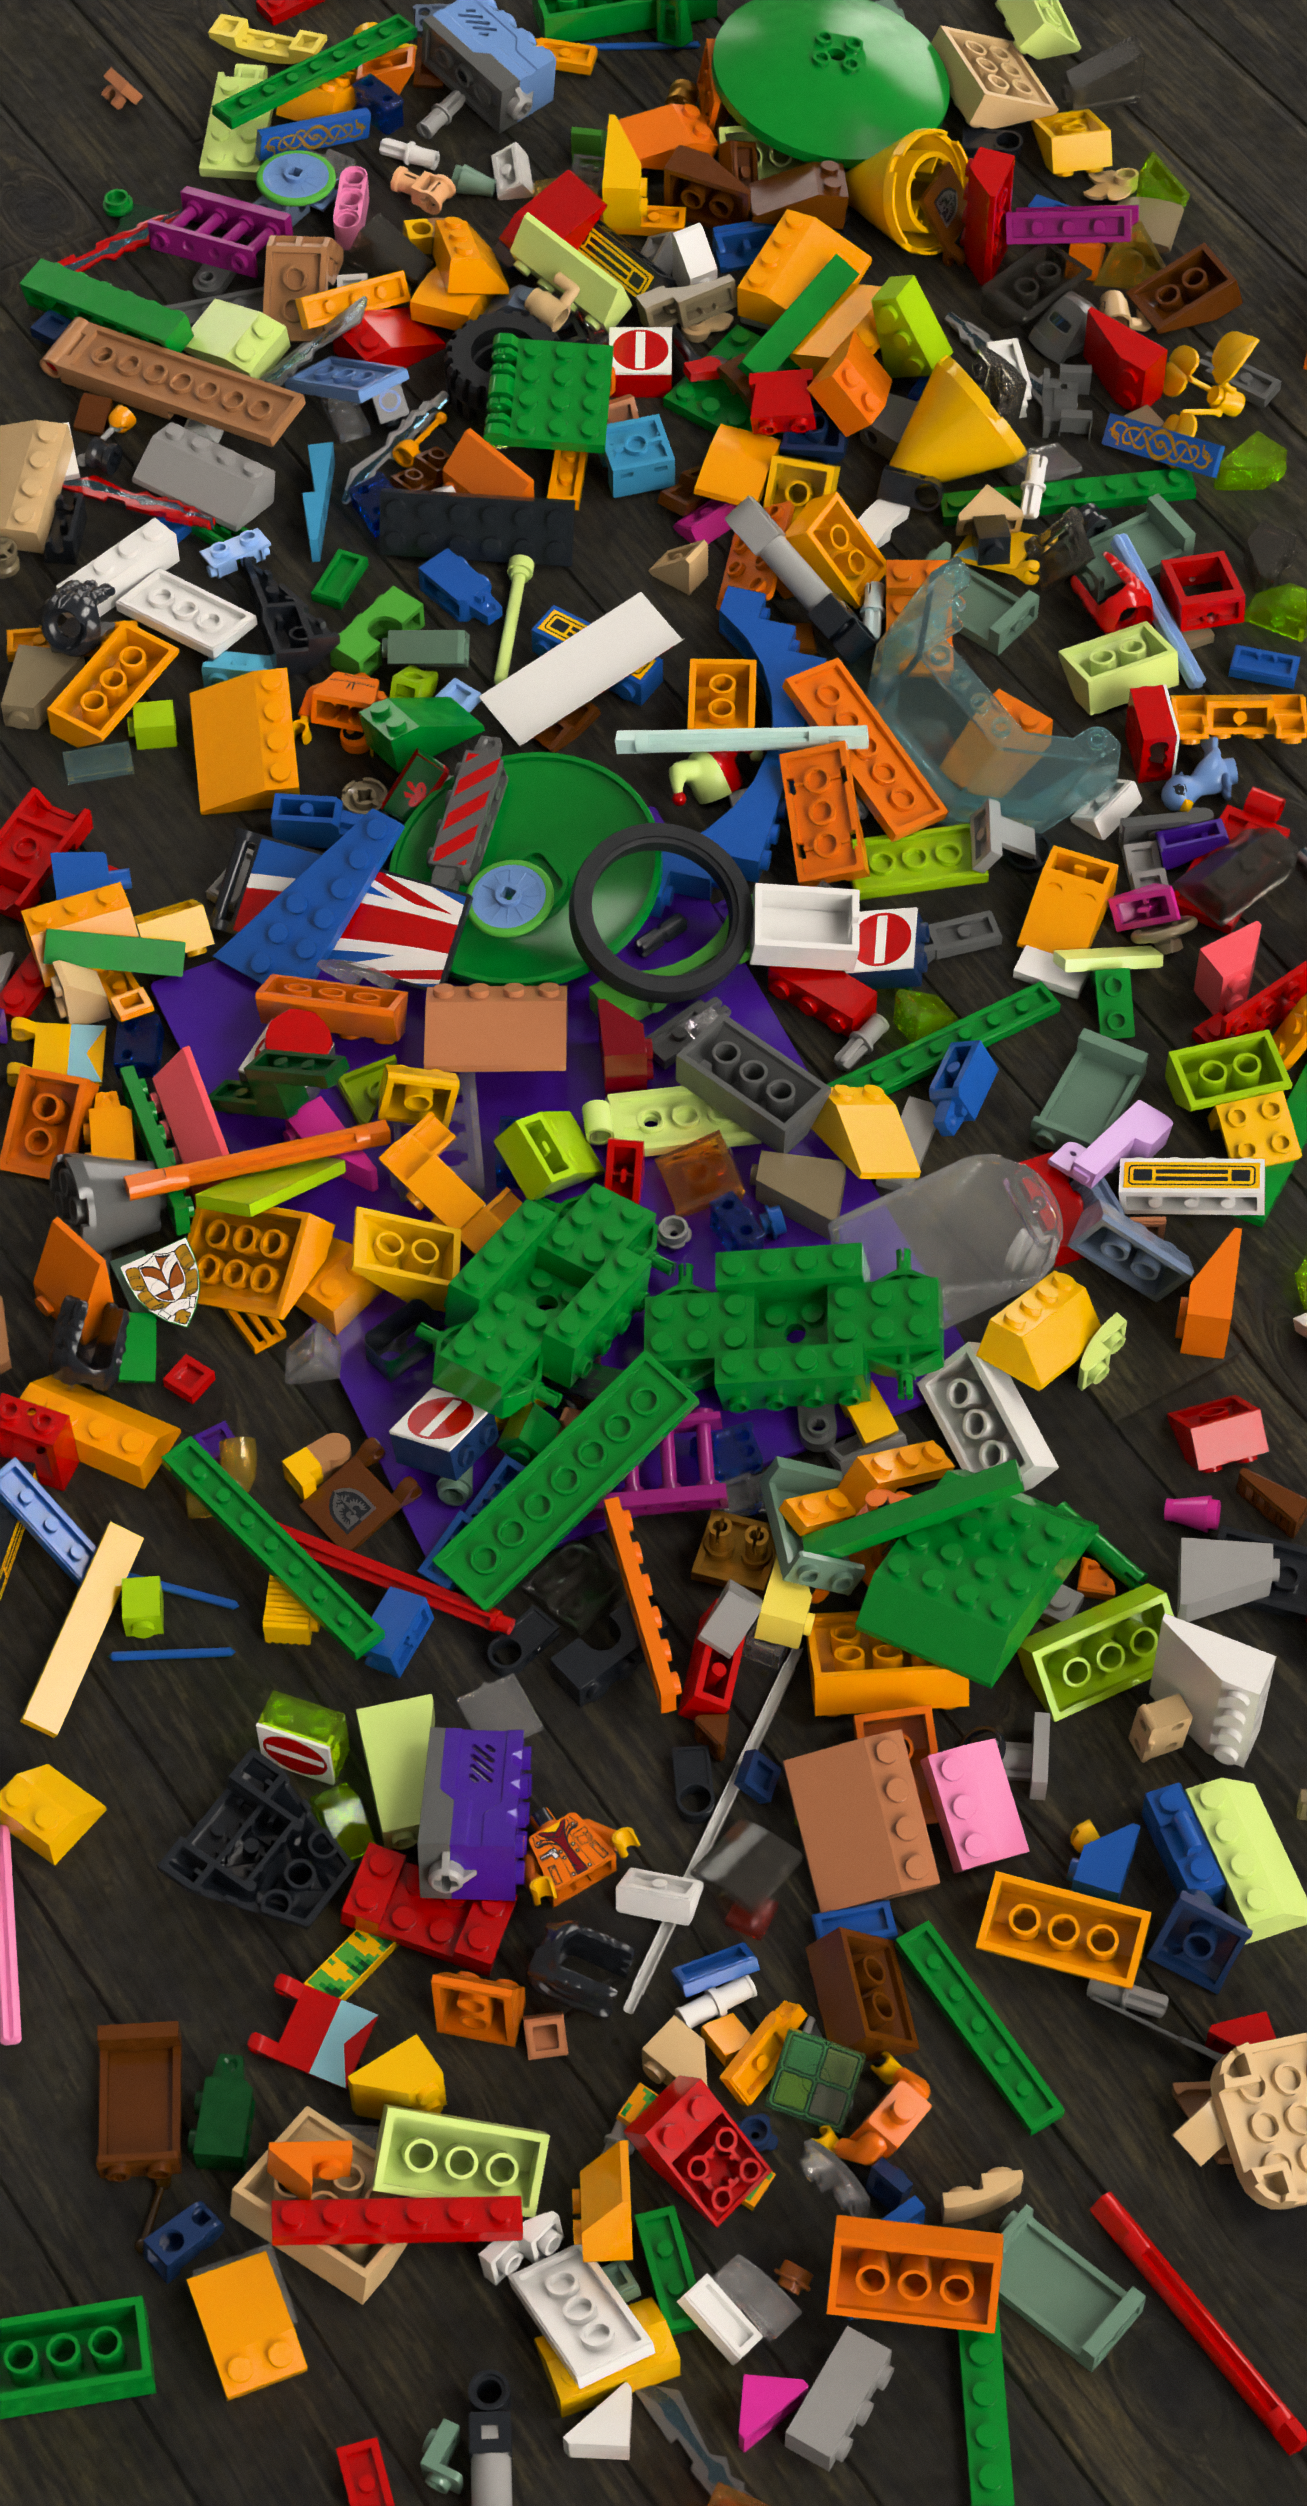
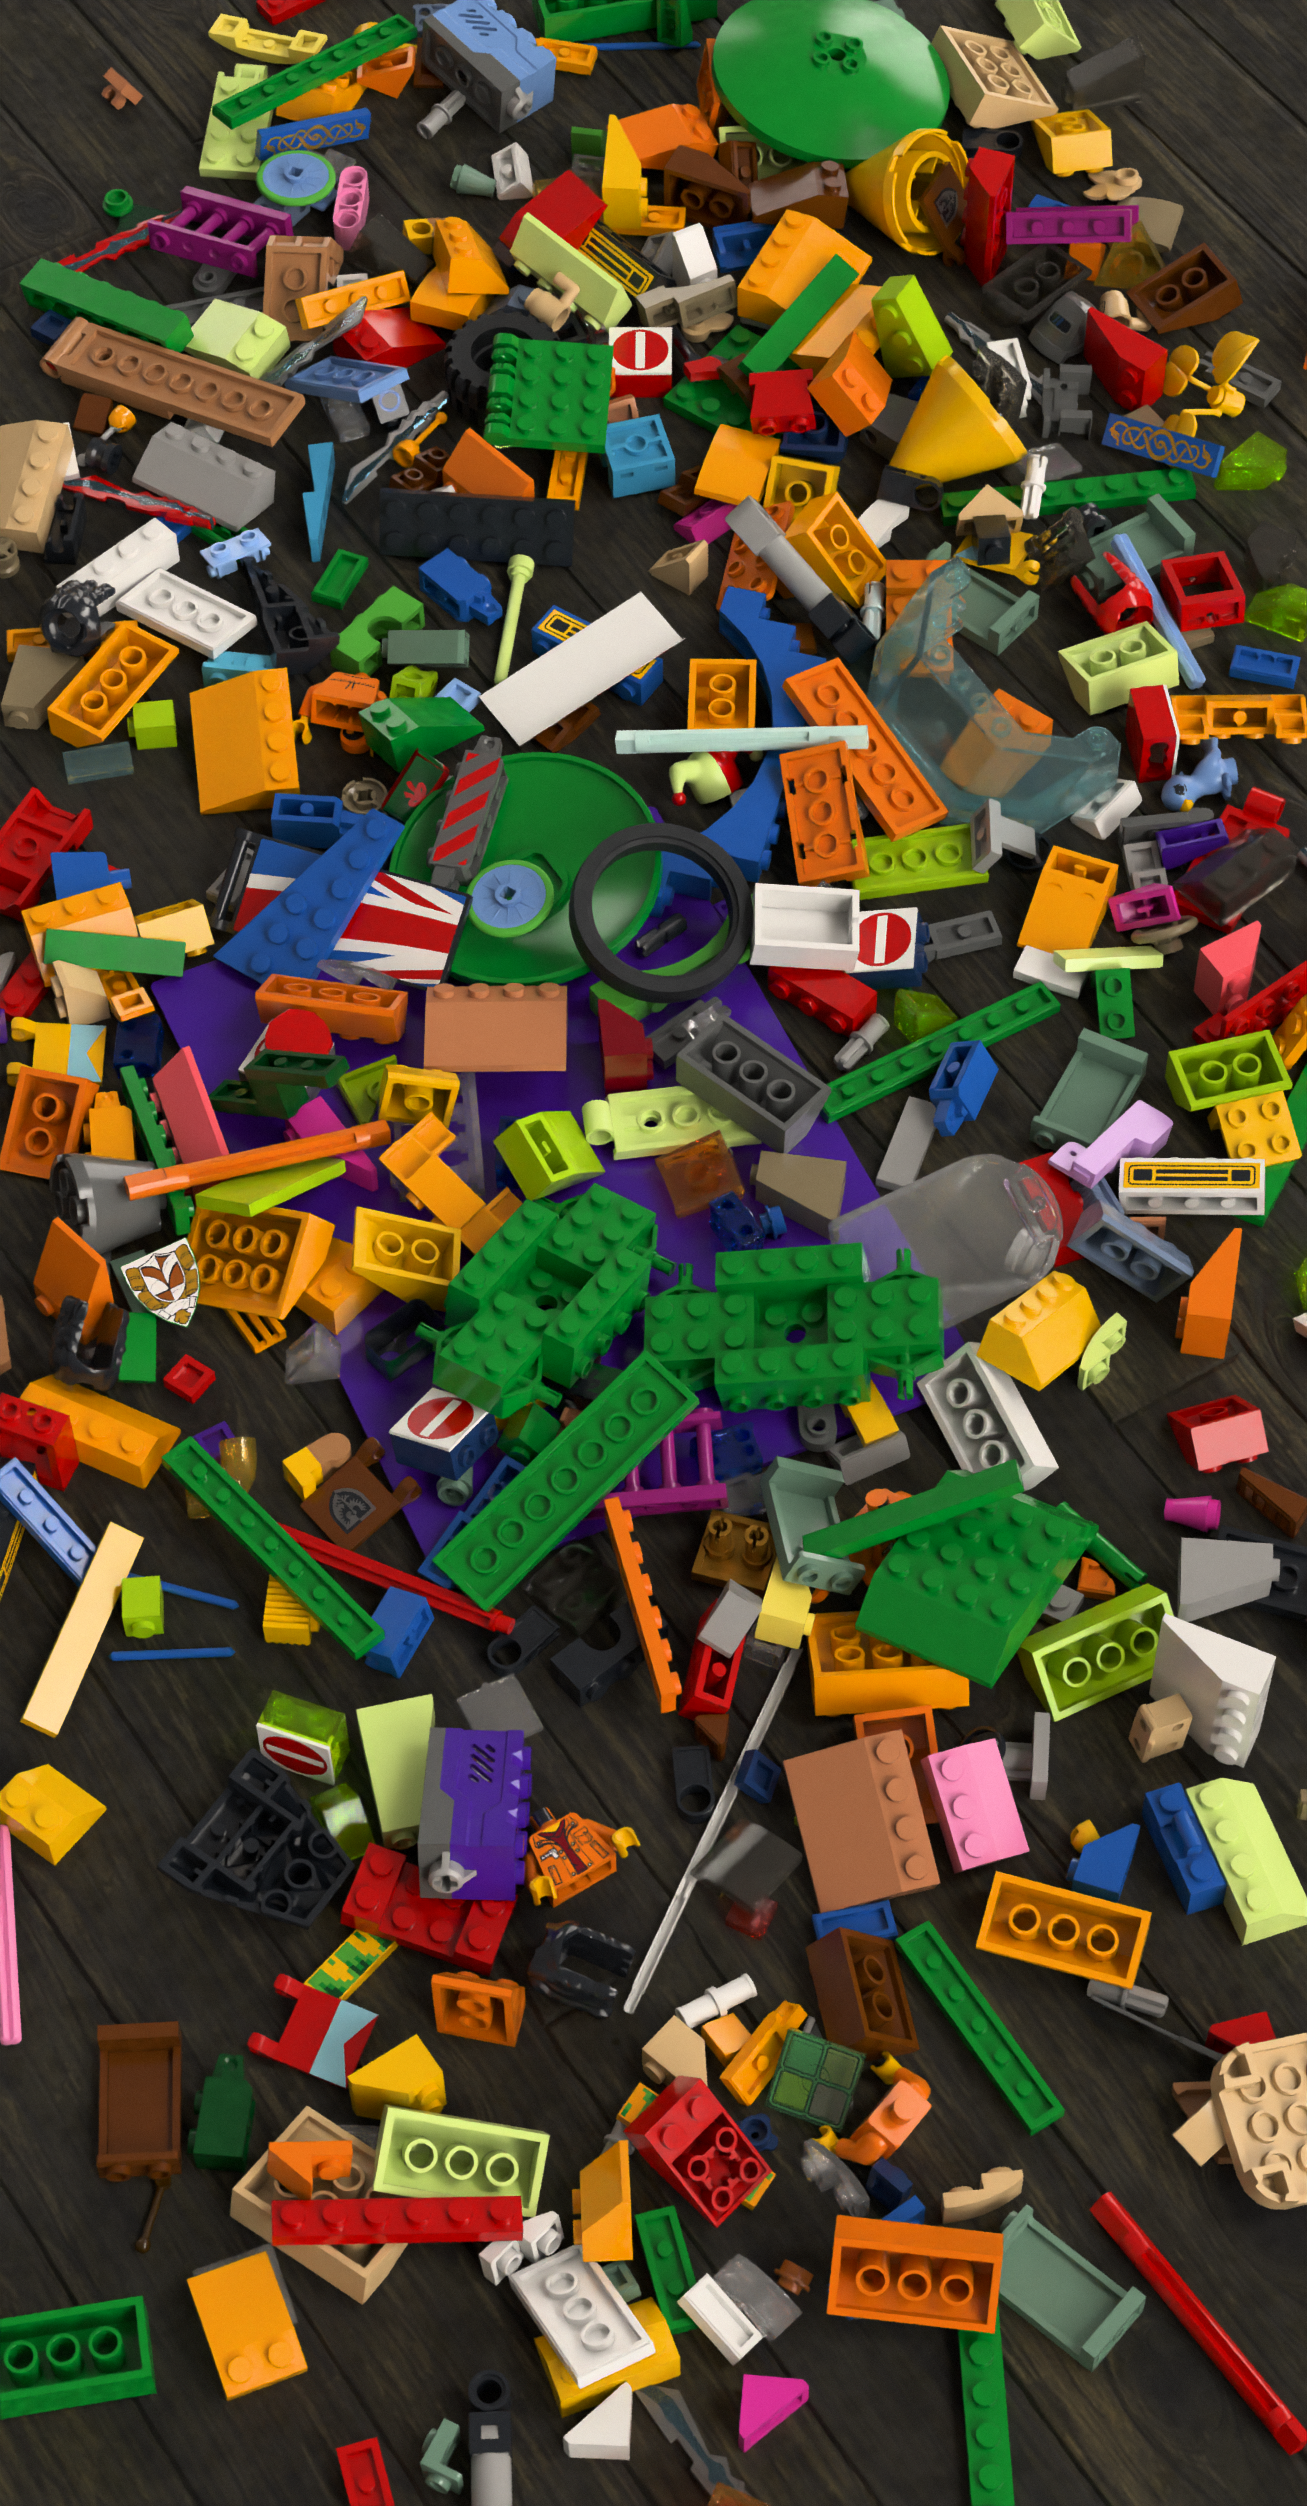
(181, 2240): dark blue leg -> none
(366, 500): clear blue piece -> none
(381, 101): clear blue piece -> none
(410, 153): white axle -> none
(424, 188): light nougat connector -> none
(545, 2035): nougat slope -> none
(625, 1168): red slope -> none
(658, 1896): white slope -> none
(676, 1225): light grey plate -> none
(682, 92): pearl gold wheel -> none
(715, 1969): blue tile -> none
(839, 2399): light grey brick -> none
(866, 1133): yellow slope -> none
(868, 1472): light orange bracket -> none
(1159, 182): clear neon green slope -> none
(1198, 1940): dark blue slope -> none

